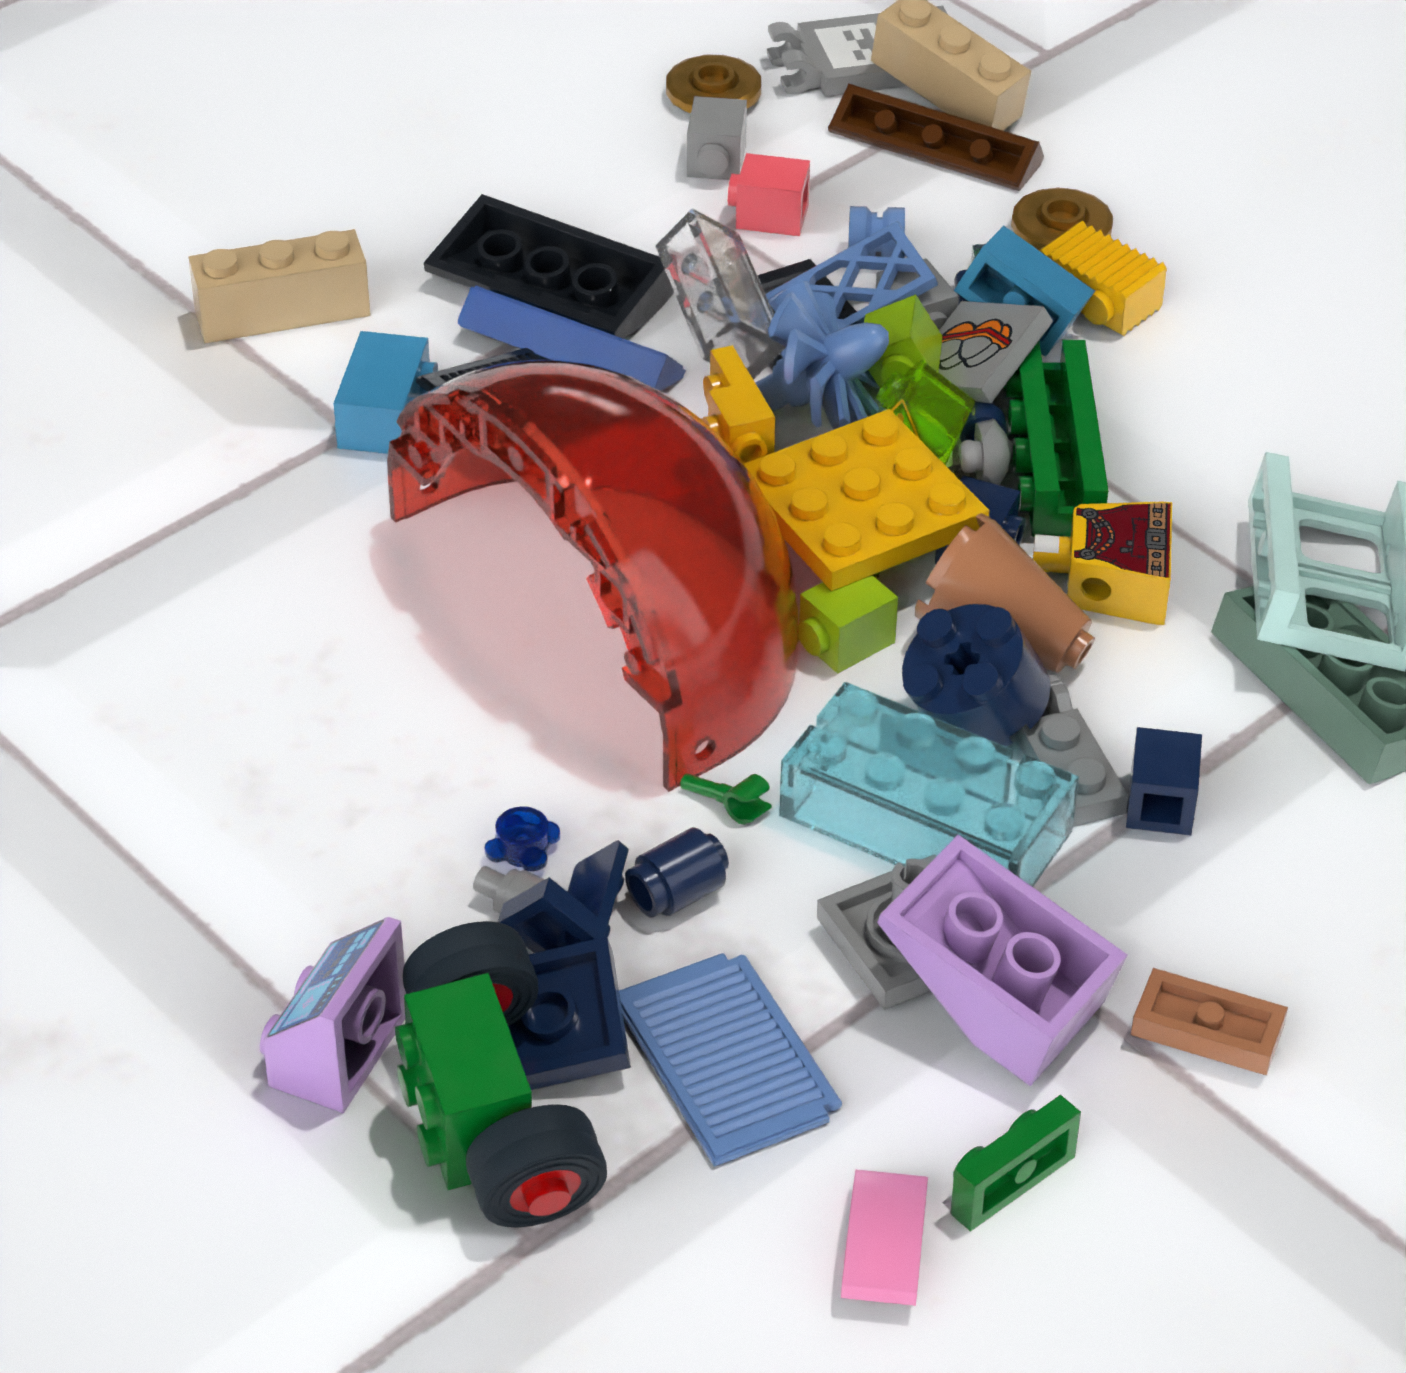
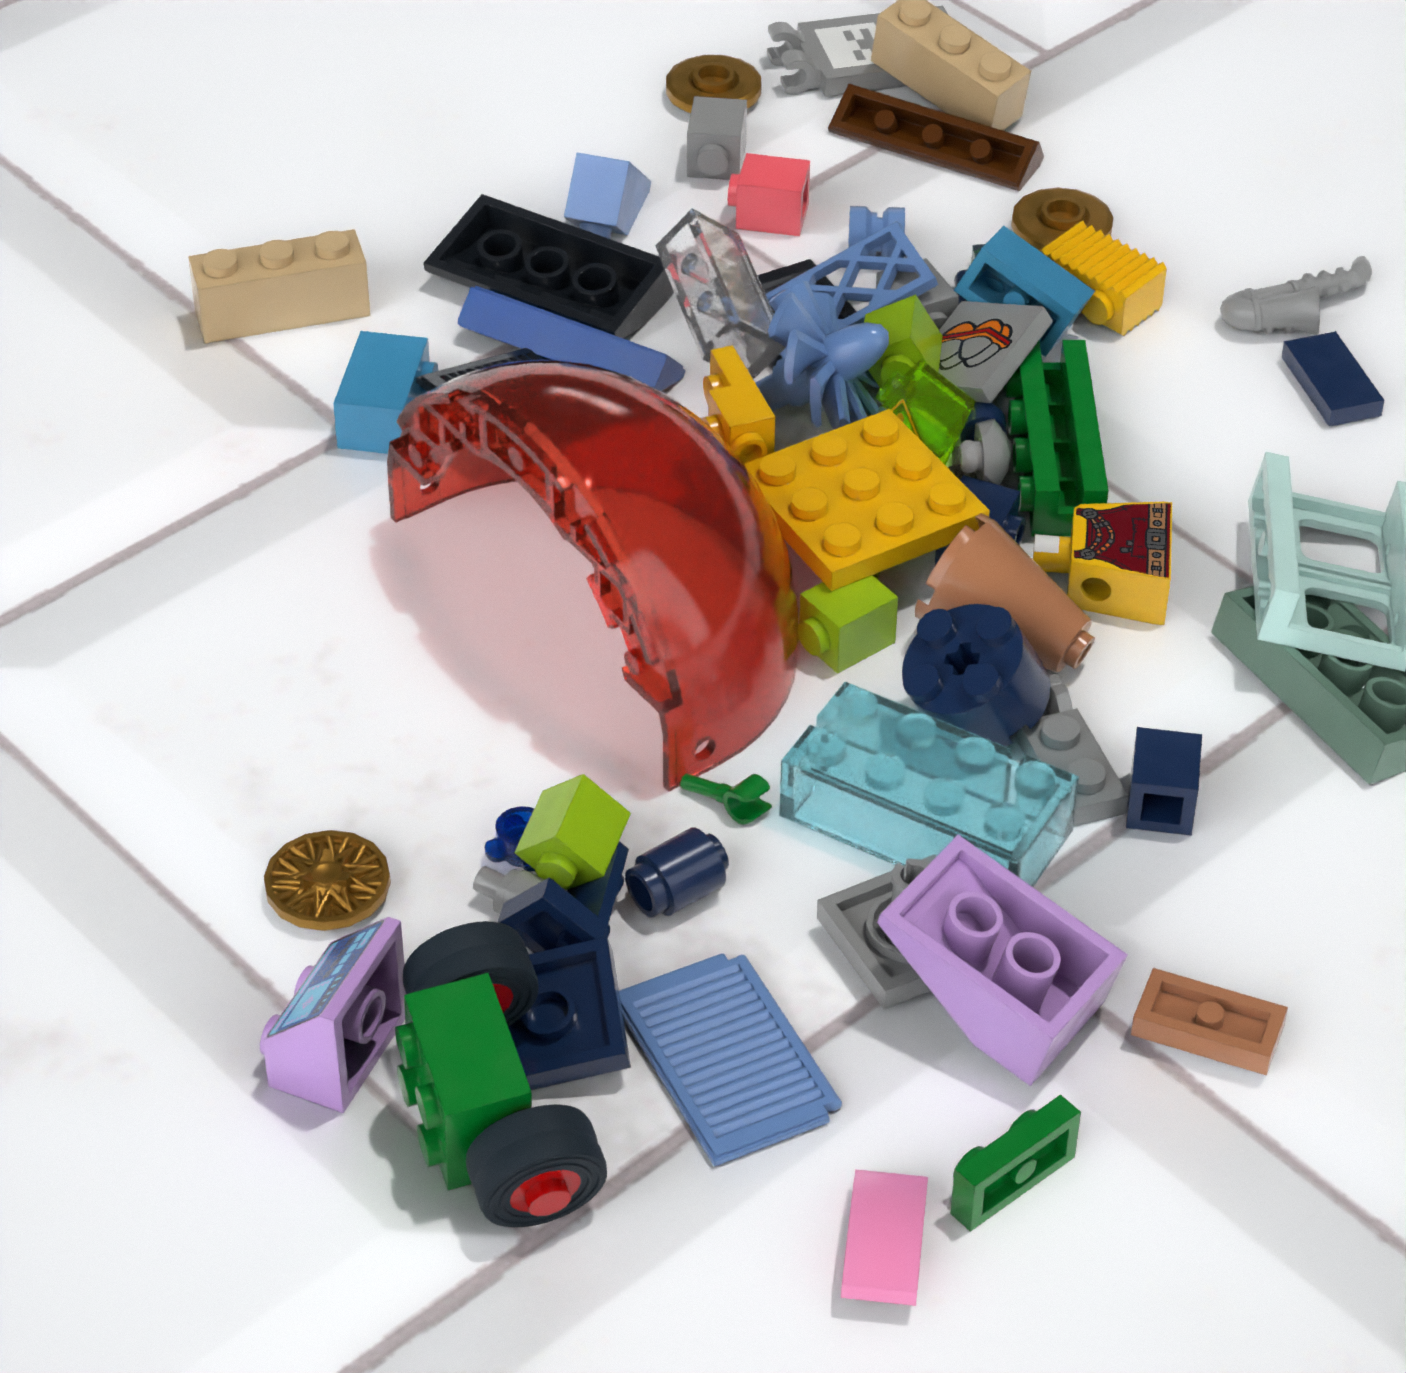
(327, 880): none -> pearl gold wheel
(573, 832): none -> lime brick
(605, 195): none -> medium blue slope
(1293, 303): none -> light grey piece
(1332, 378): none -> dark blue tile

